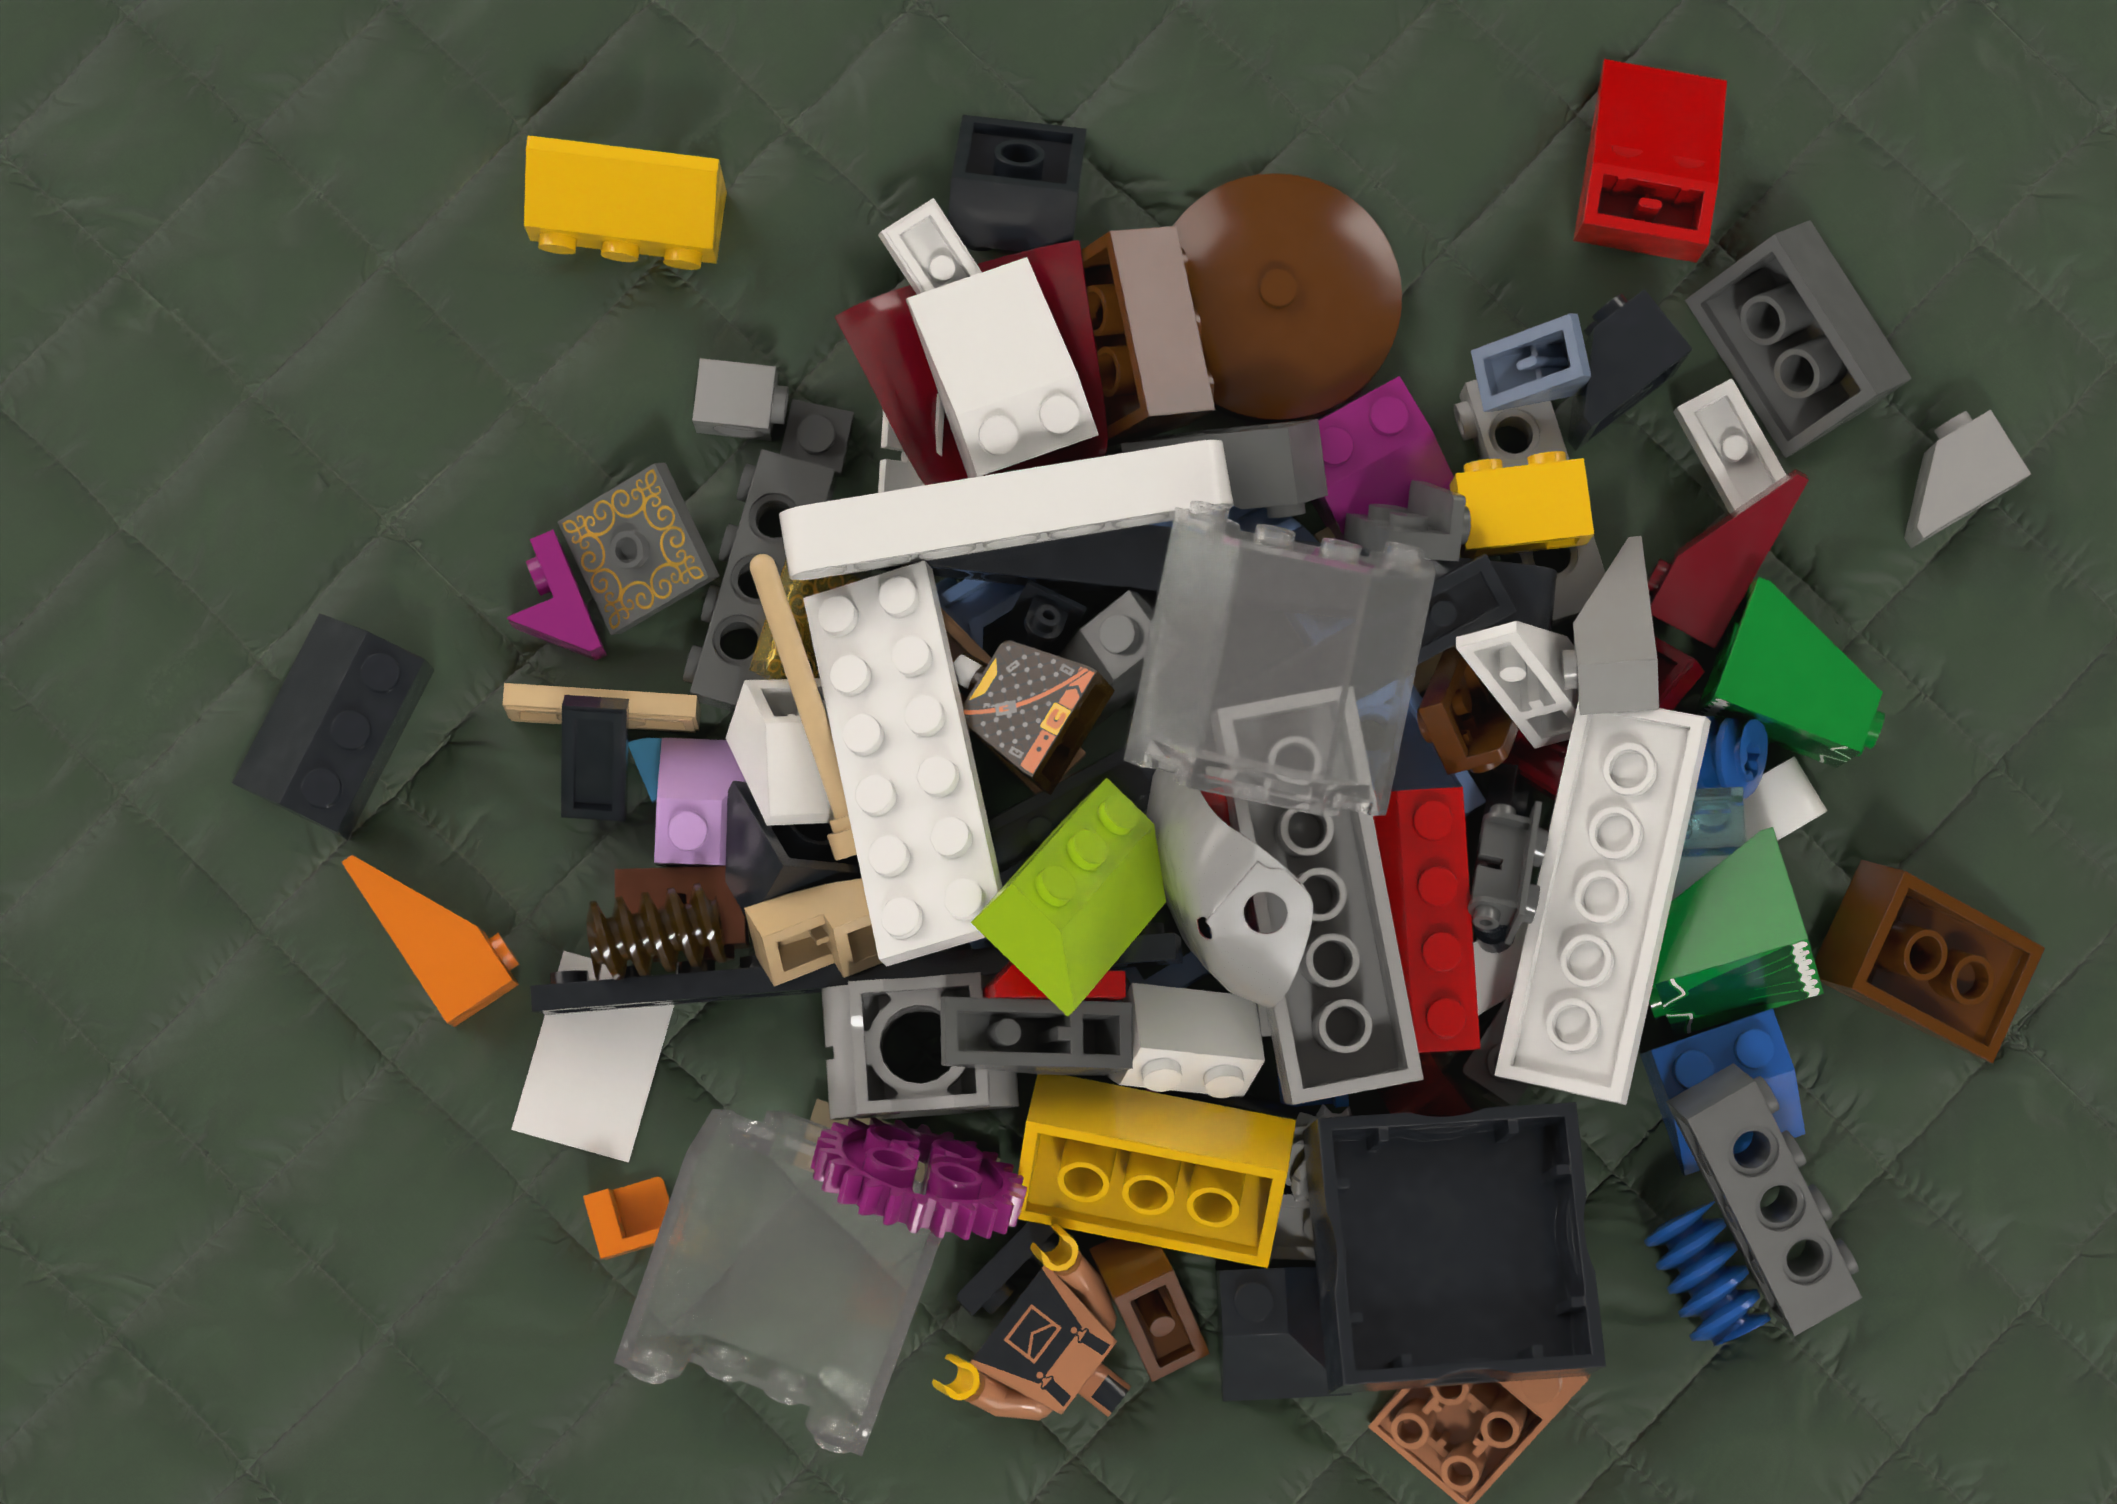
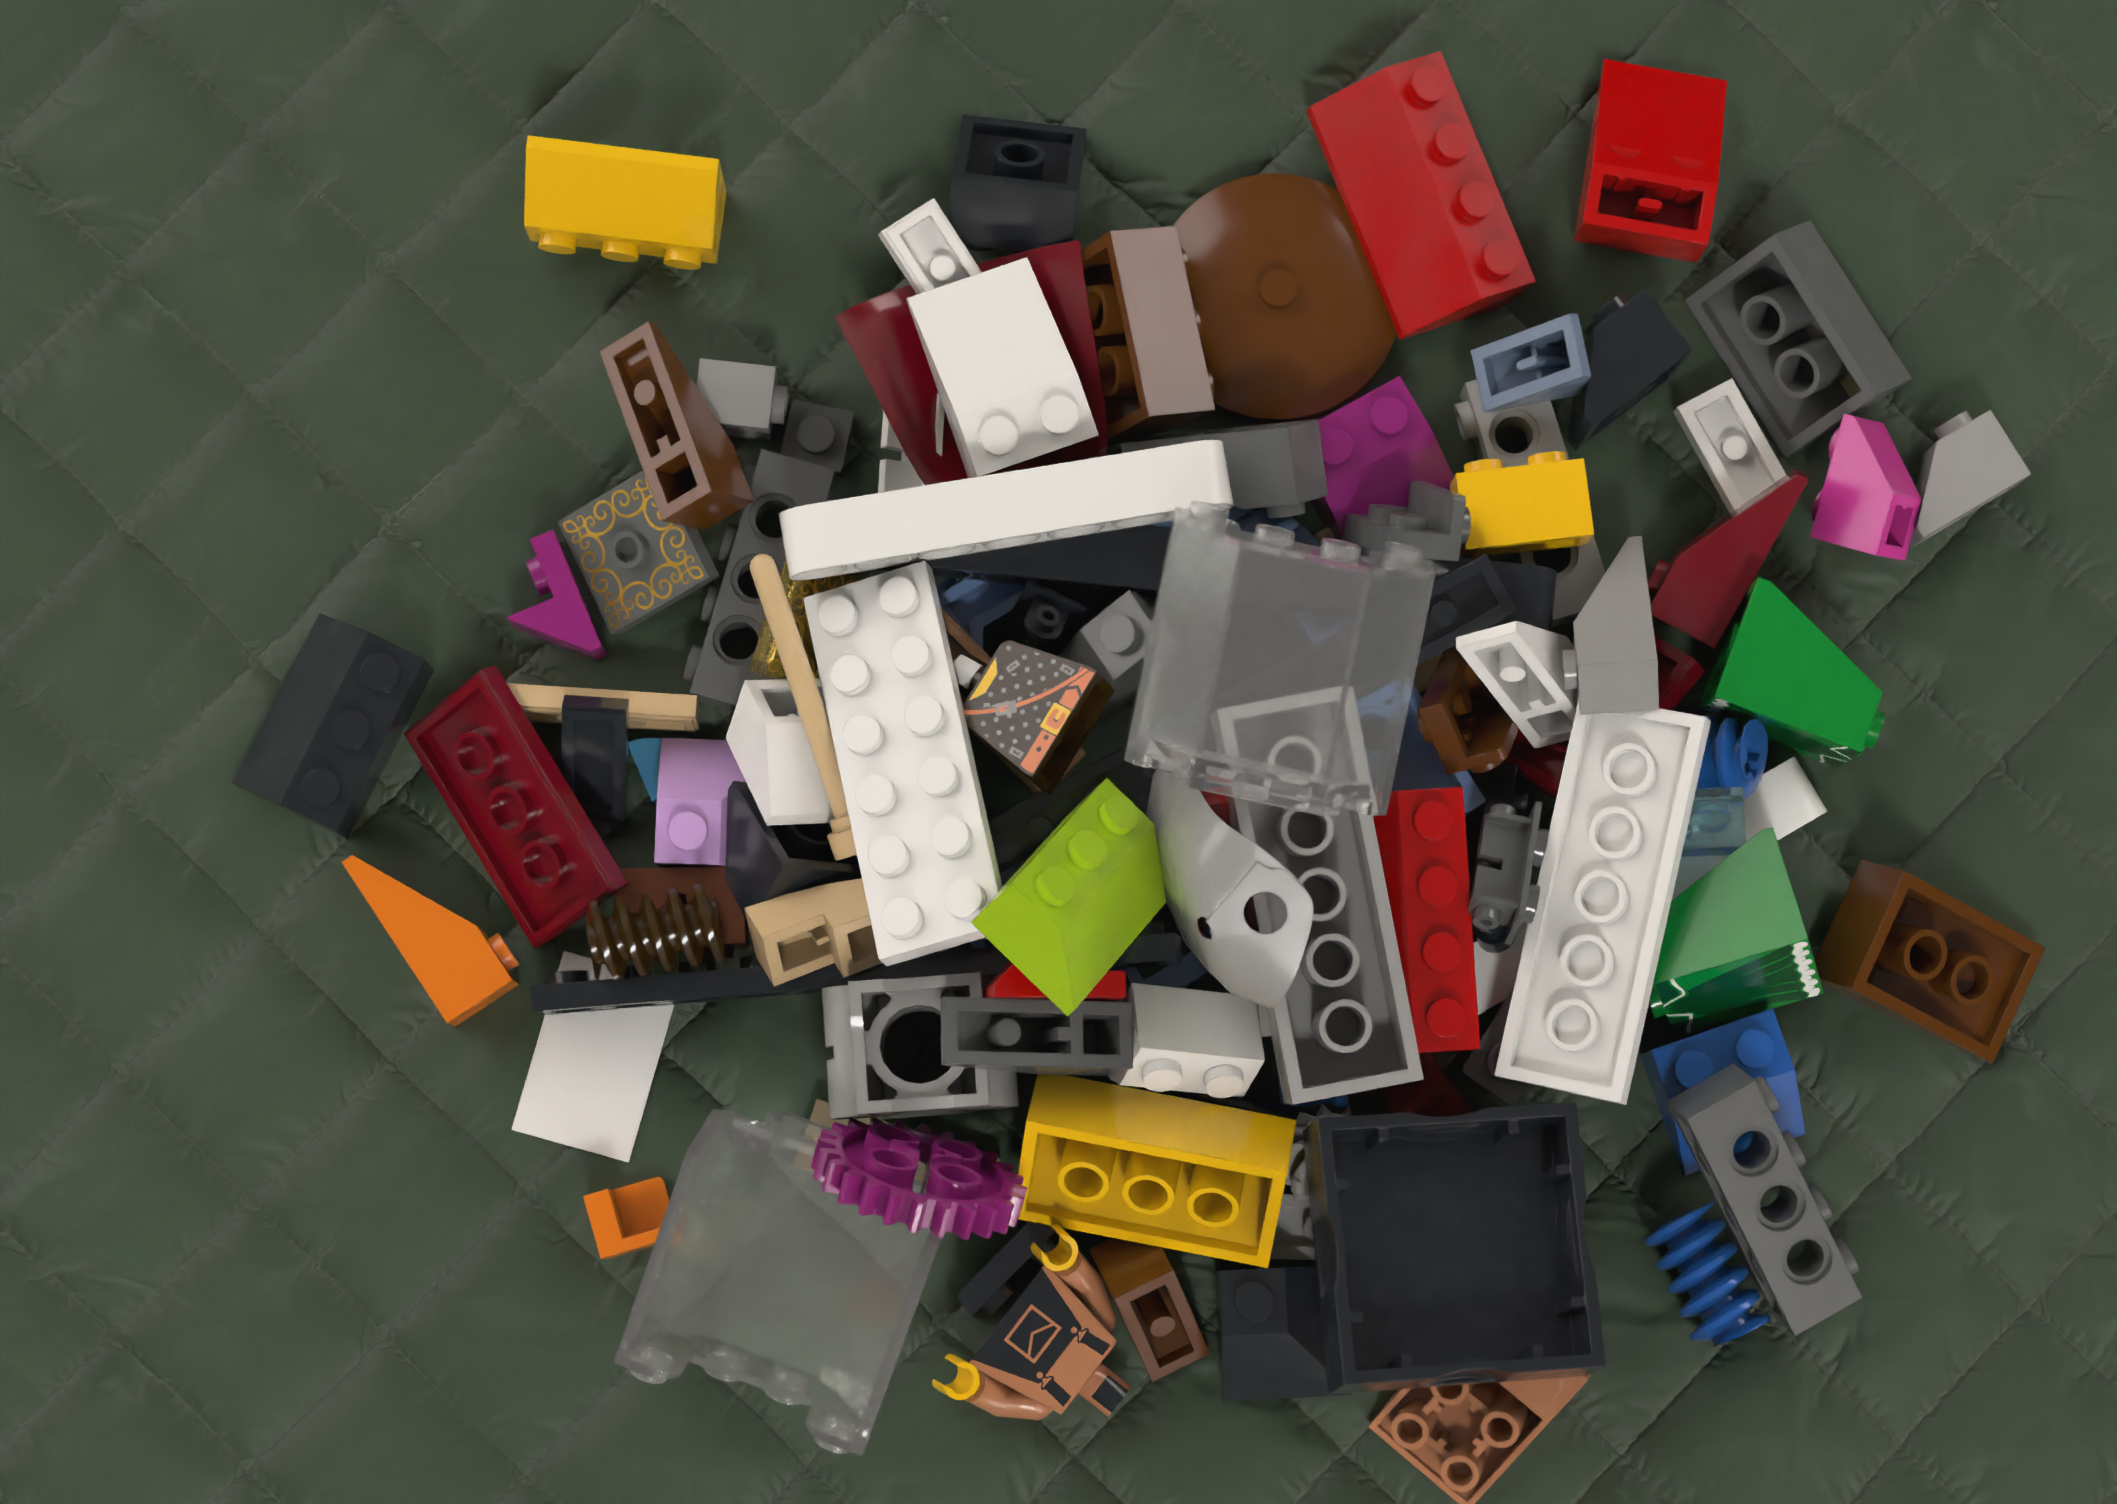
(515, 807): none -> dark red tile
(674, 432): none -> reddish brown slope
(1421, 196): none -> red slope
(1866, 493): none -> dark pink slope

